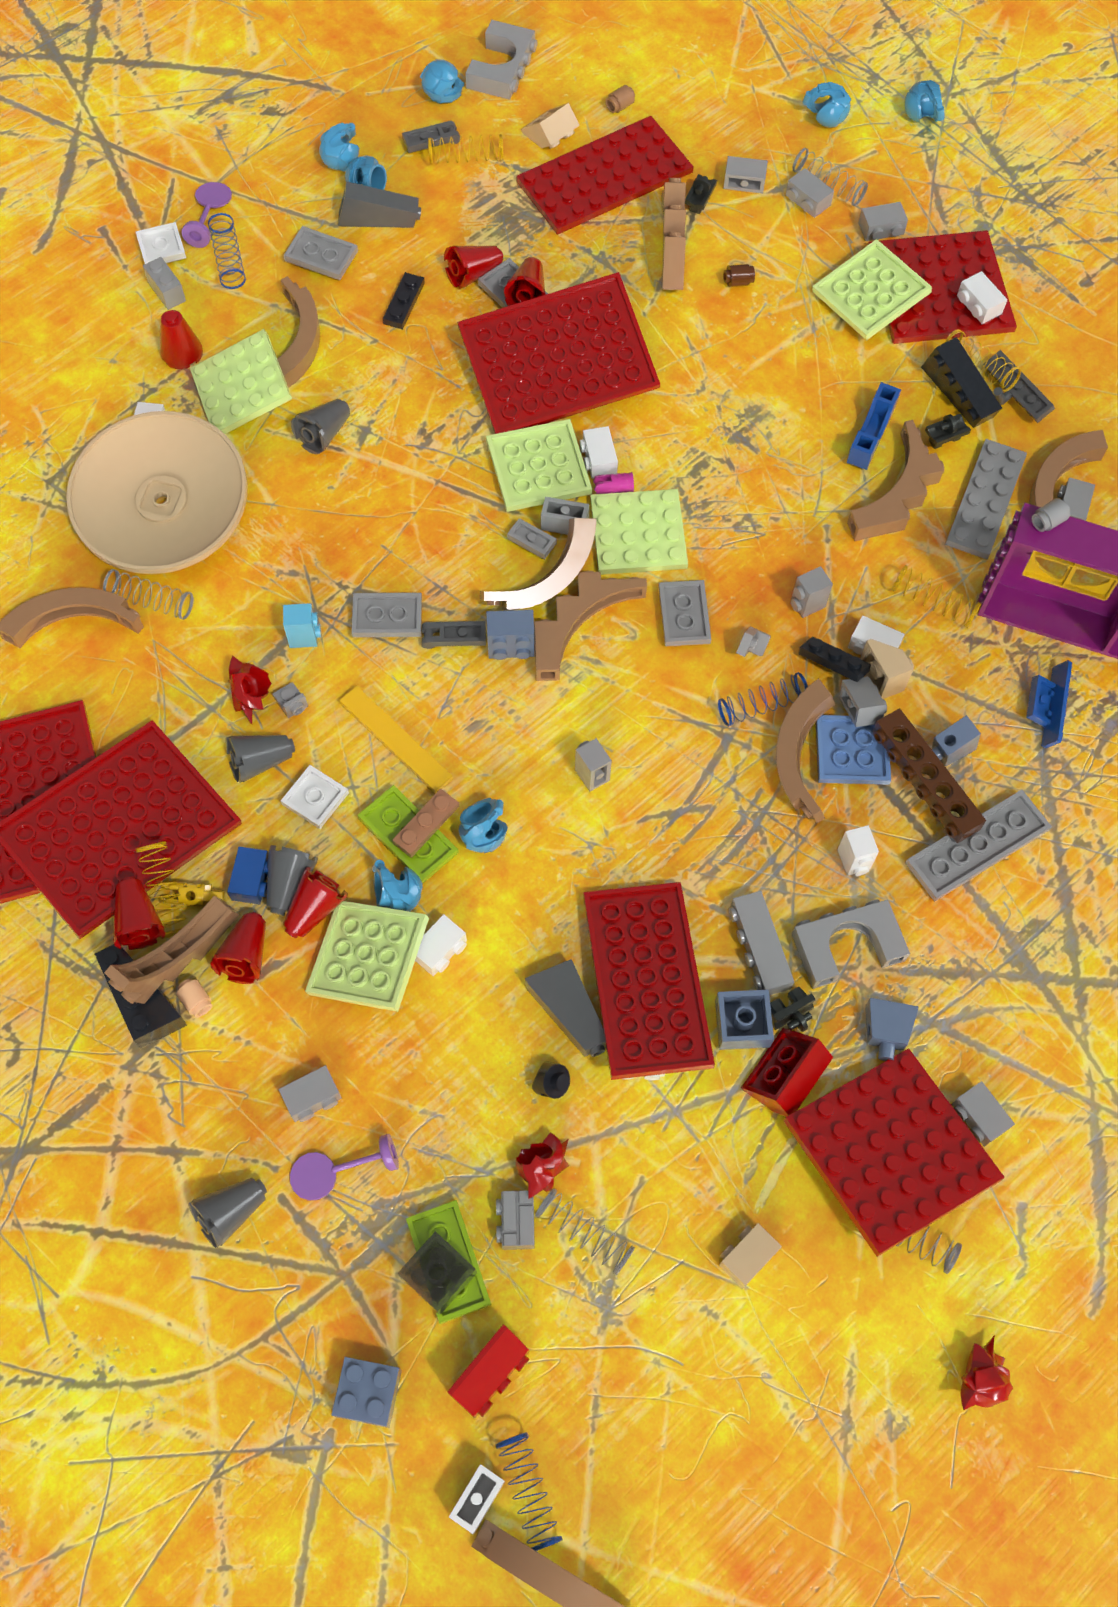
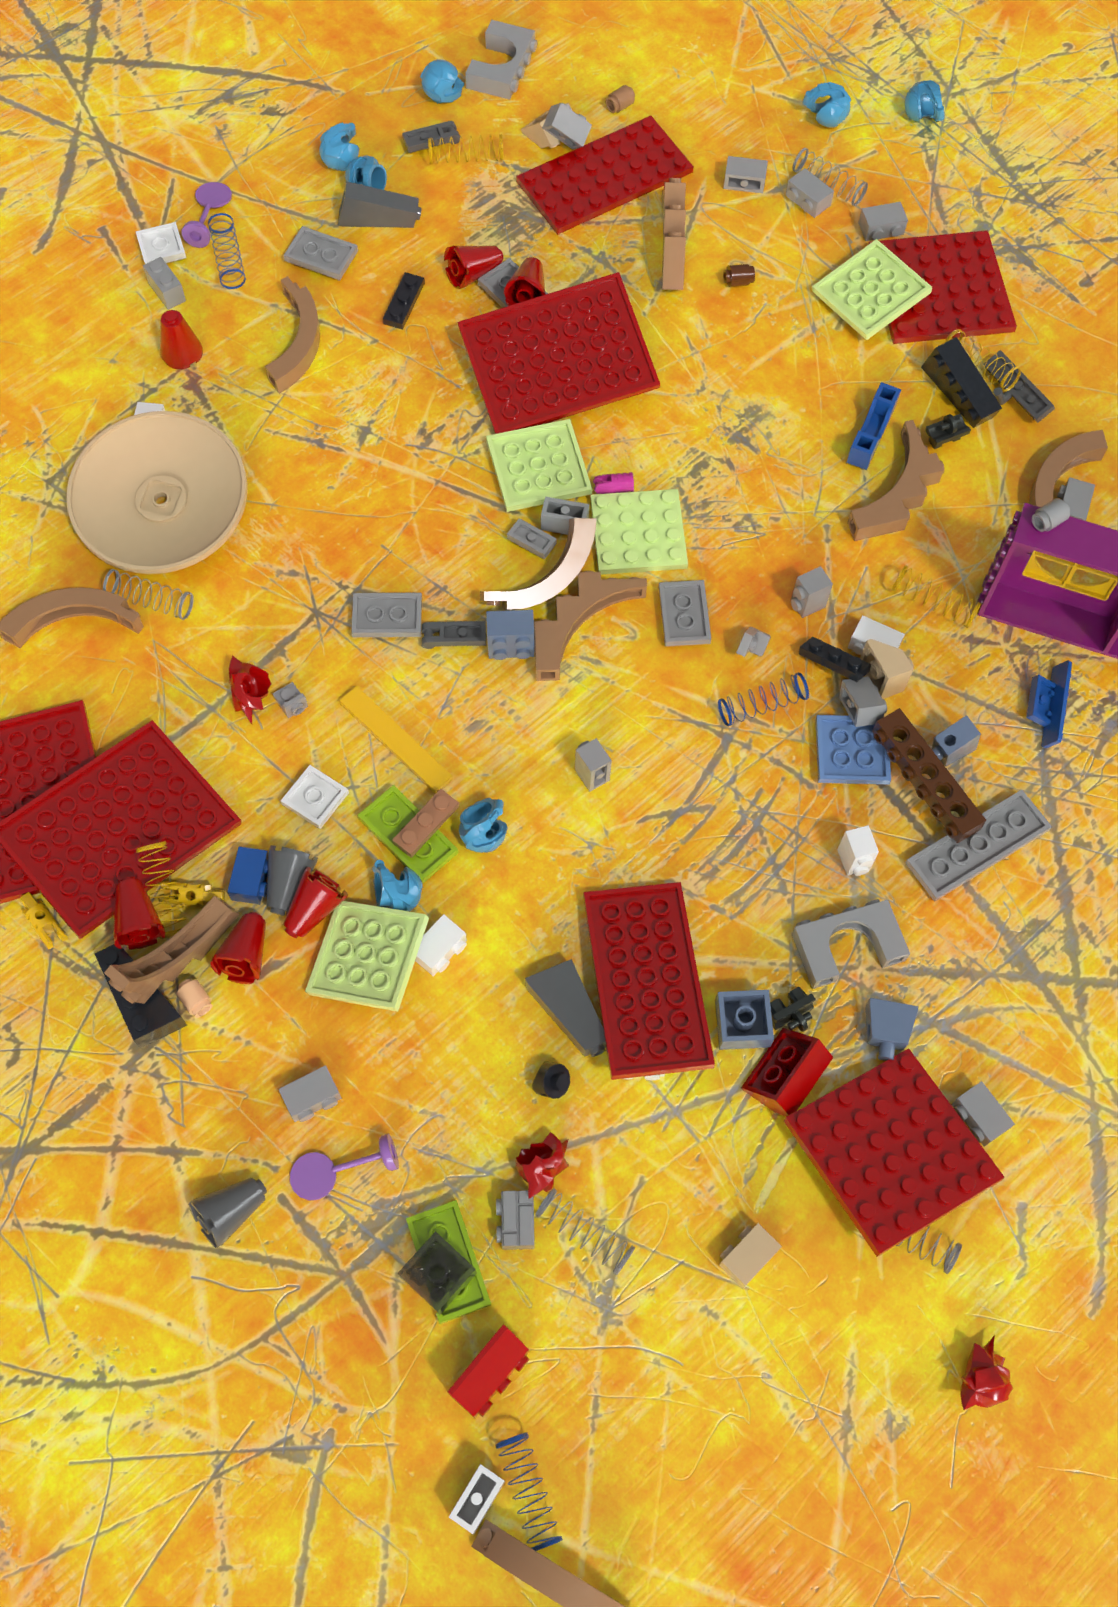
(41, 920): none -> yellow hinge
(241, 382): yellowish green plate -> none
(257, 753): dark grey cone -> none
(301, 625): medium azure brick -> none
(320, 425): dark grey cone -> none
(366, 1392): sand blue brick -> none
(567, 125): none -> light grey brick
(599, 452): white brick -> none
(700, 193): pearl dark grey hips -> none
(761, 943): light grey brick -> none
(797, 723): medium nougat arch -> none
(981, 297): white brick -> none
(986, 499): light grey plate -> none

